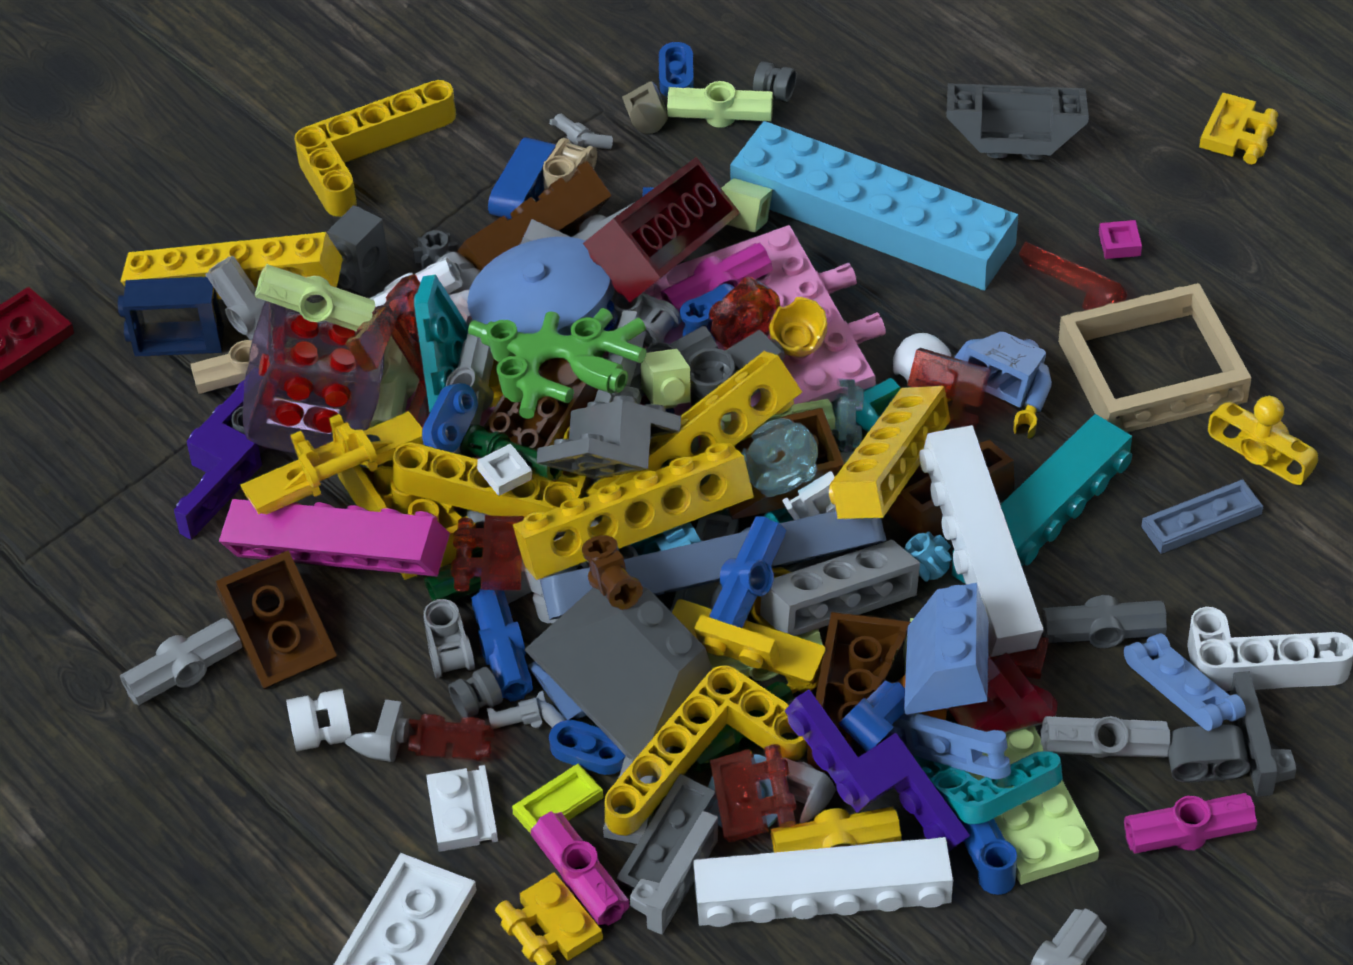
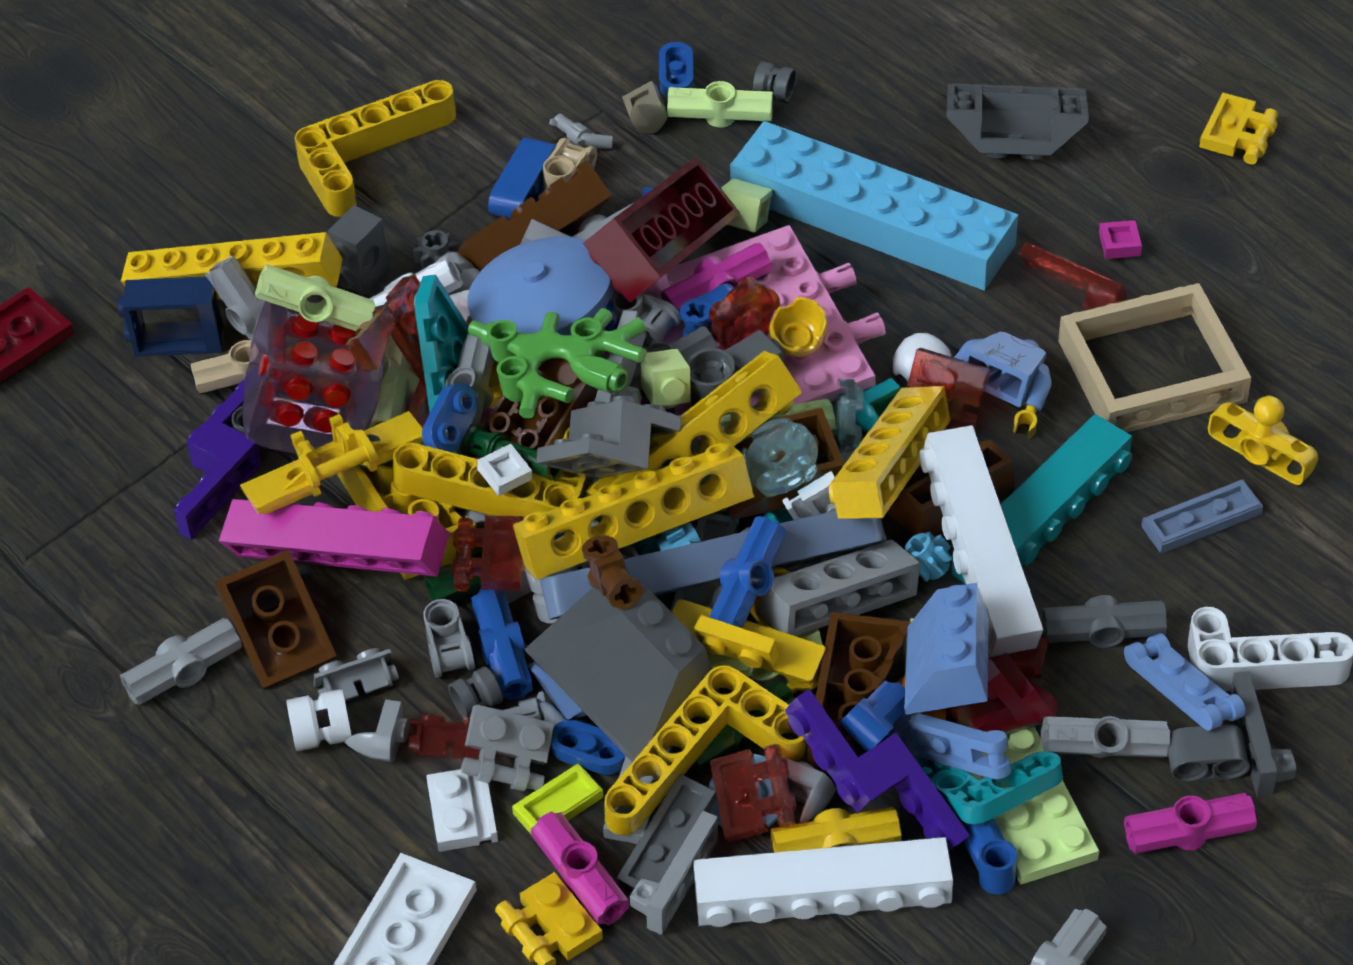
(368, 669): none -> light grey hinge
(508, 735): none -> light grey plate

